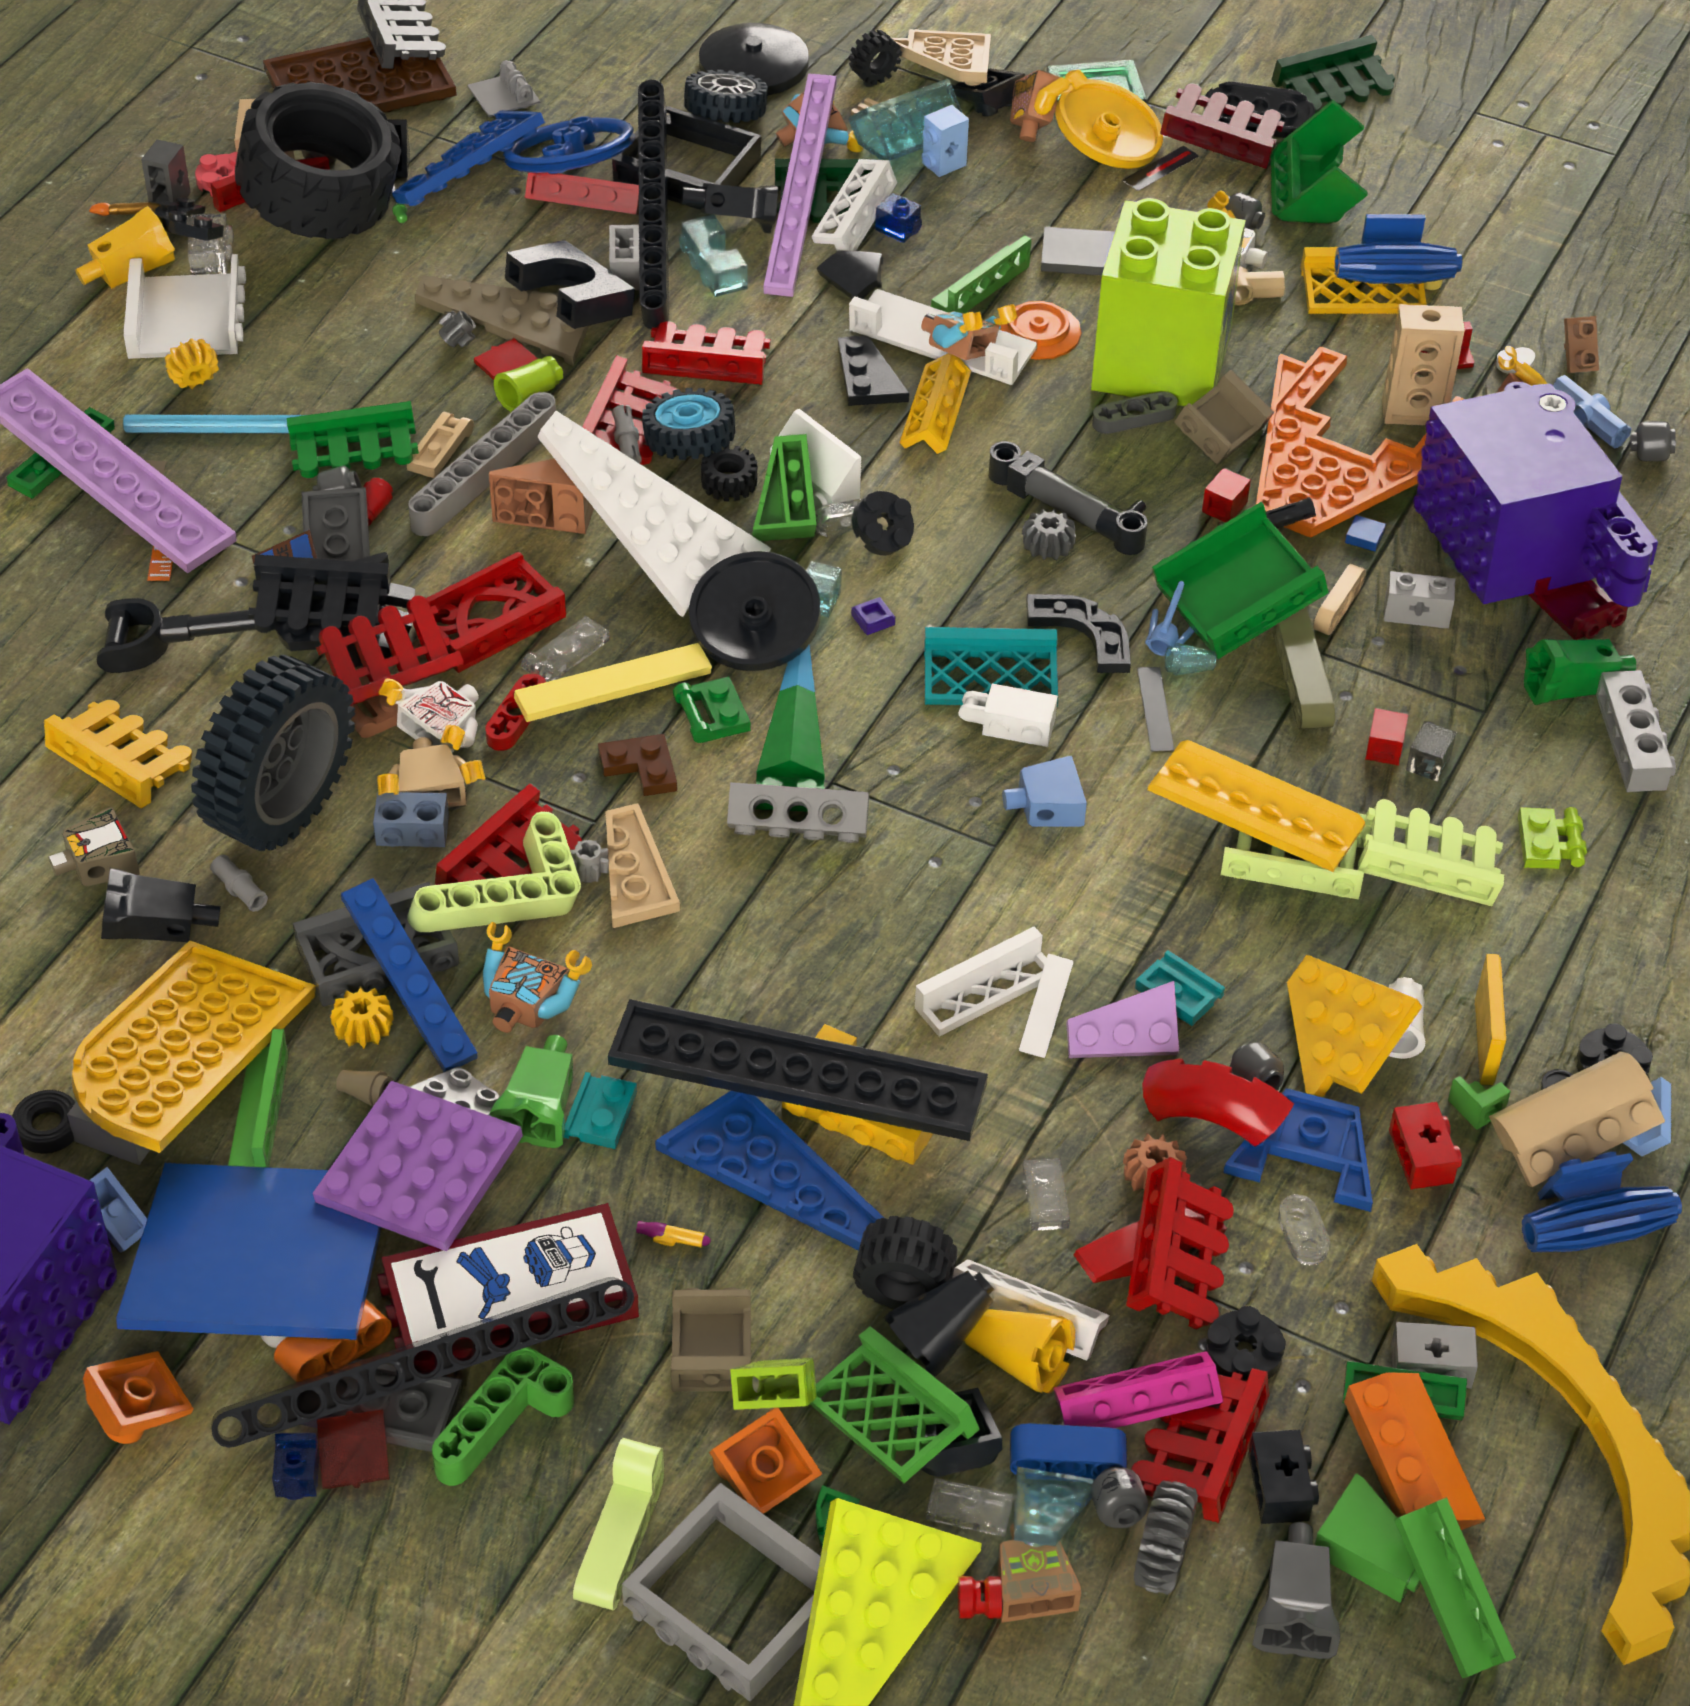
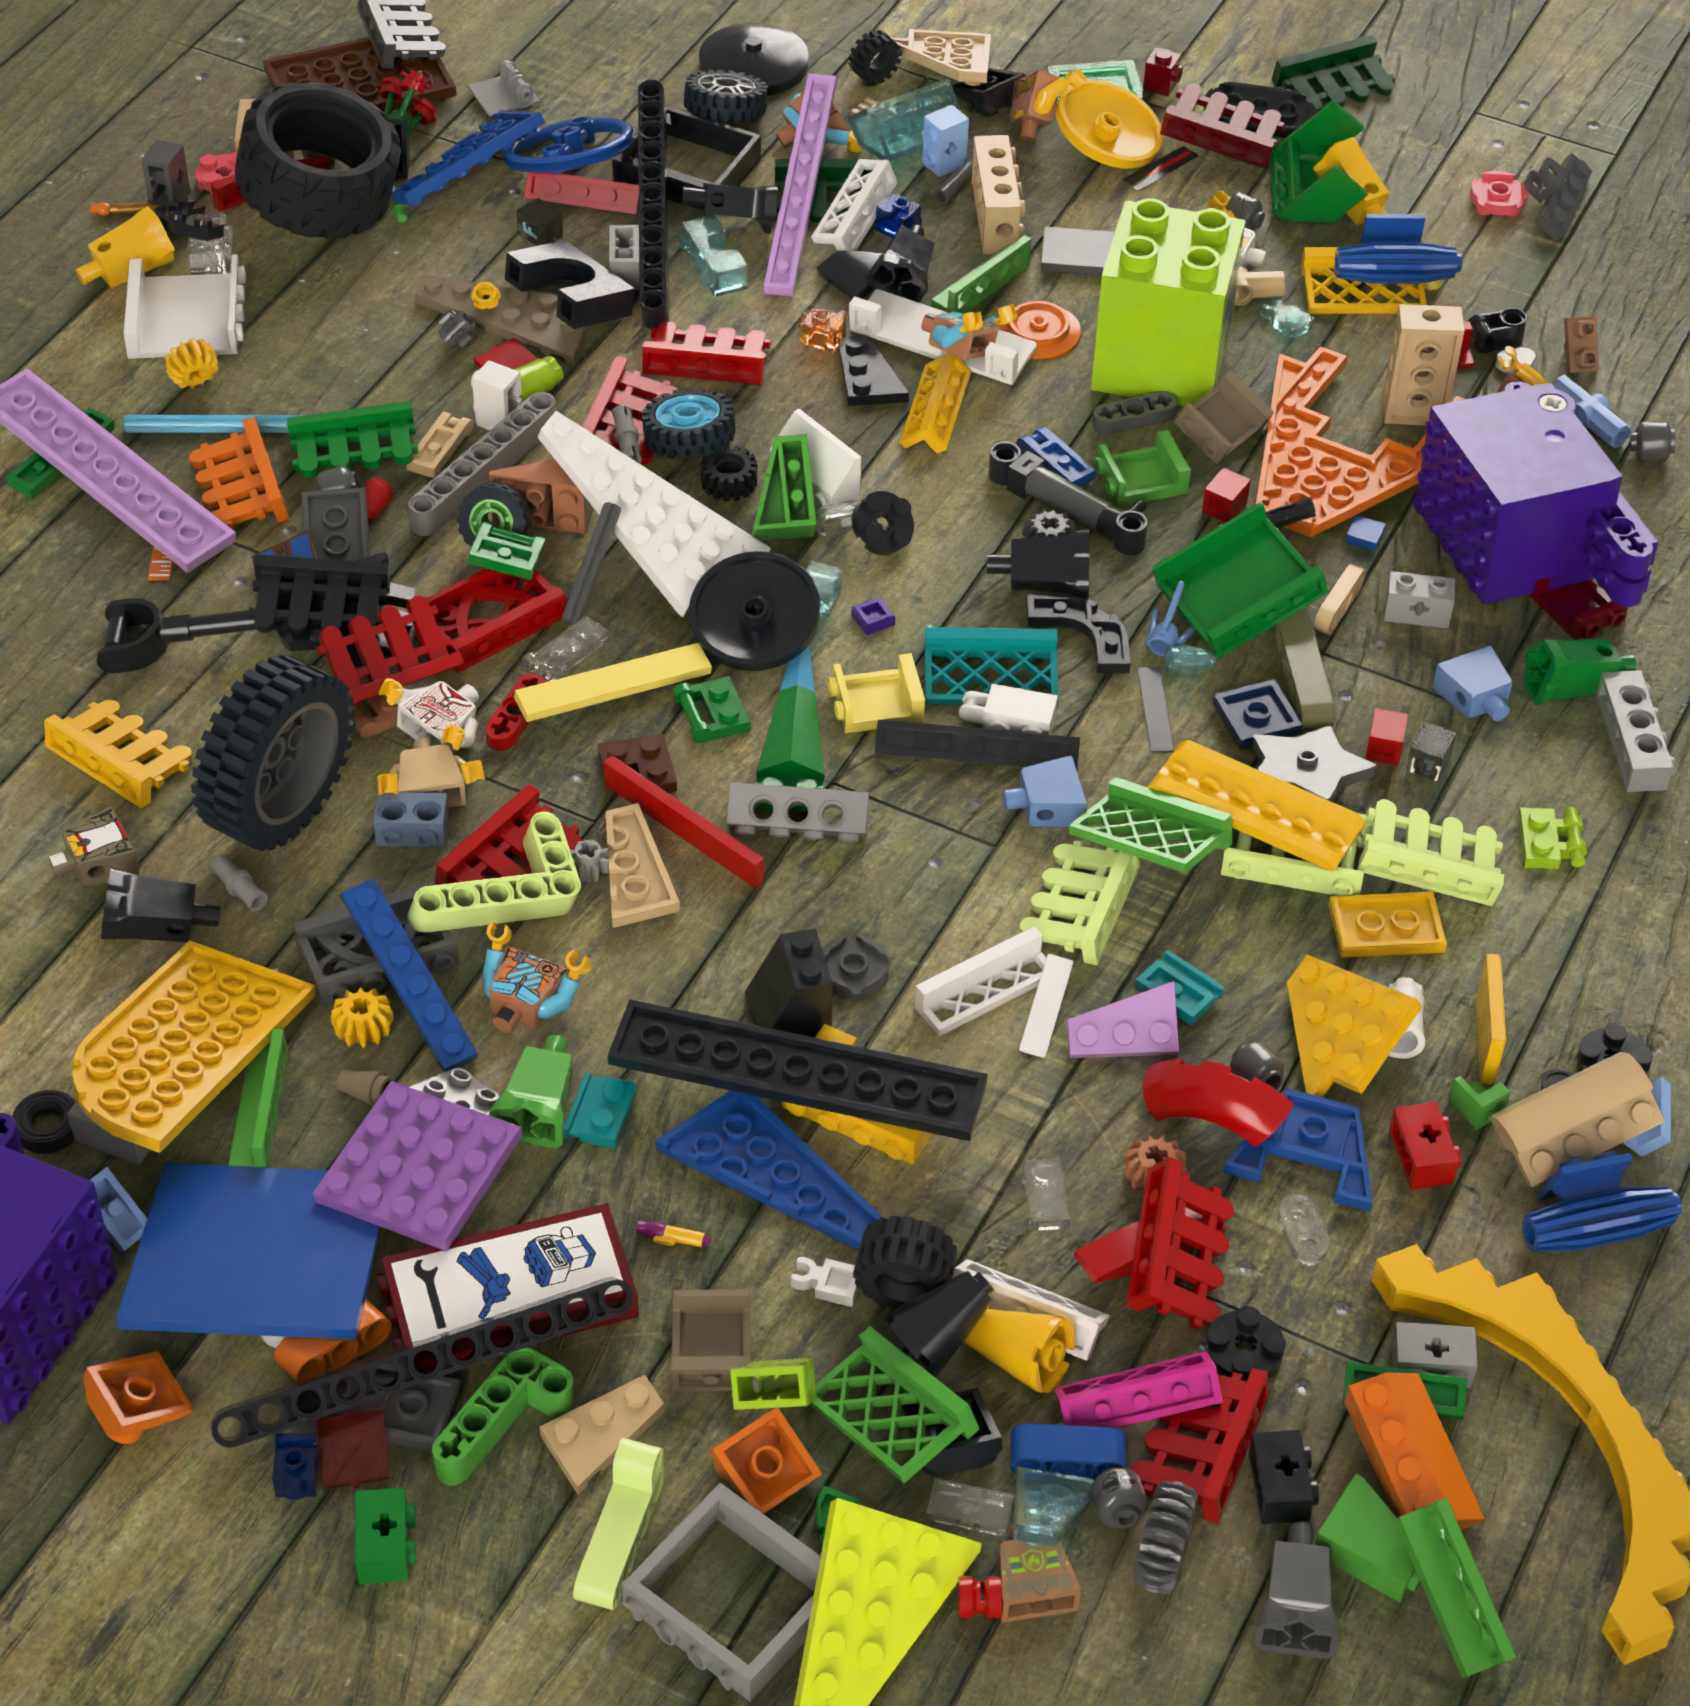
(243, 488): none -> orange fence
(380, 1556): none -> green brick
(393, 89): none -> red plant
(483, 290): none -> yellow plate
(493, 498): none -> black wheel
(495, 393): none -> white piece
(506, 551): none -> green plate
(539, 222): none -> clear smoke brick
(590, 1434): none -> tan wing
(591, 563): none -> dark grey axle
(684, 822): none -> red tile
(792, 986): none -> black slope
(822, 328): none -> clear orange brick
(831, 1282): none -> white plate
(856, 966): none -> dark grey tile
(877, 695): none -> light yellow panel
(903, 265): none -> black piece
(953, 184): none -> dark grey piece
(972, 744): none -> black plate
(997, 192): none -> tan brick
(1047, 564): none -> black piece
(1057, 456): none -> plate
(1098, 914): none -> yellowish green fence
(1144, 472): none -> bright green panel
(1155, 811): none -> bright green fence
(1162, 71): none -> dark red brick
(1256, 710): none -> plate
(1287, 320): none -> clear light blue plate
(1312, 762): none -> plate
(1351, 160): none -> yellow piece
(1387, 924): none -> yellow tile
(1475, 684): none -> medium blue torso
(1489, 202): none -> coral plate
(1499, 329): none -> black piece
(1560, 190): none -> dark grey plate

